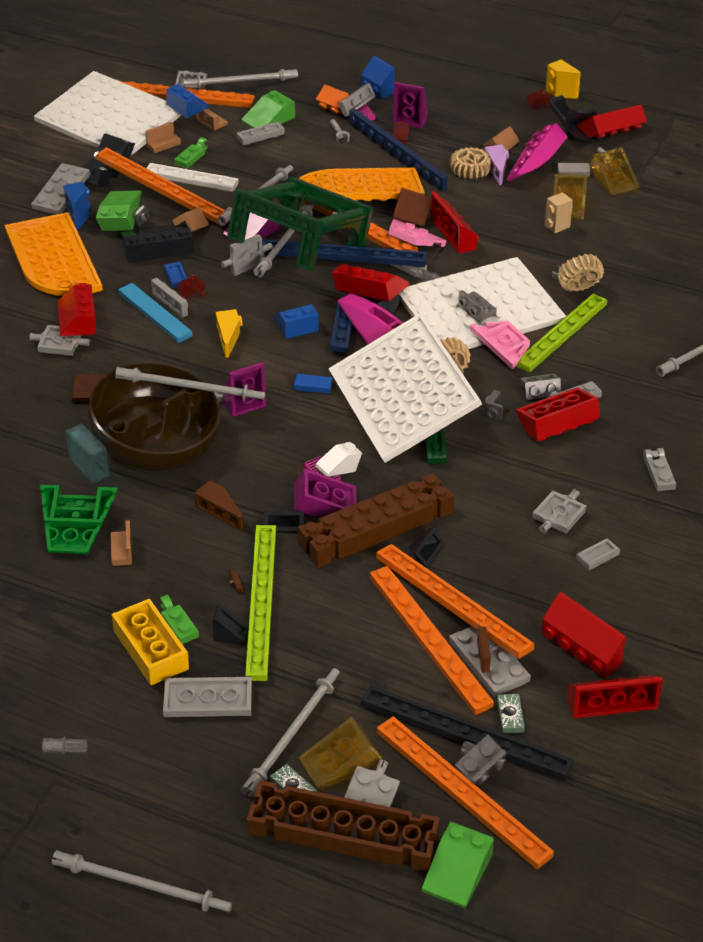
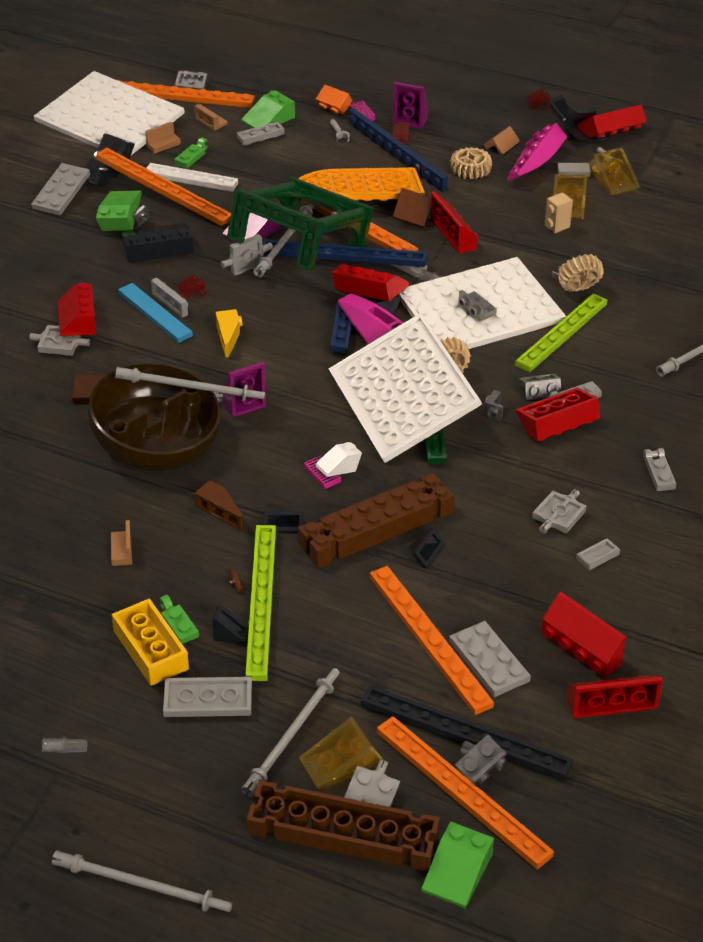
(52, 254): light orange plate -> none
(74, 519): green wedge -> none
(77, 203): blue slope -> none
(87, 453): clear light blue brick -> none
(175, 273): blue tile -> none
(184, 101): blue slope -> none
(195, 219): medium nougat panel -> none
(281, 174): light grey bar -> none
(282, 75): light grey bar -> none
(288, 777): tile -> none
(297, 321): blue slope -> none
(313, 383): blue tile -> none
(321, 494): magenta slope -> none
(357, 99): light grey plate -> none
(380, 77): blue slope -> none
(413, 235): bright pink wing -> none
(455, 601): orange plate -> none
(483, 649): reddish brown tile -> none
(499, 161): lavender slope -> none
(503, 340): bright pink wing -> none
(510, 713): tile -> none
(562, 80): yellow slope -> none

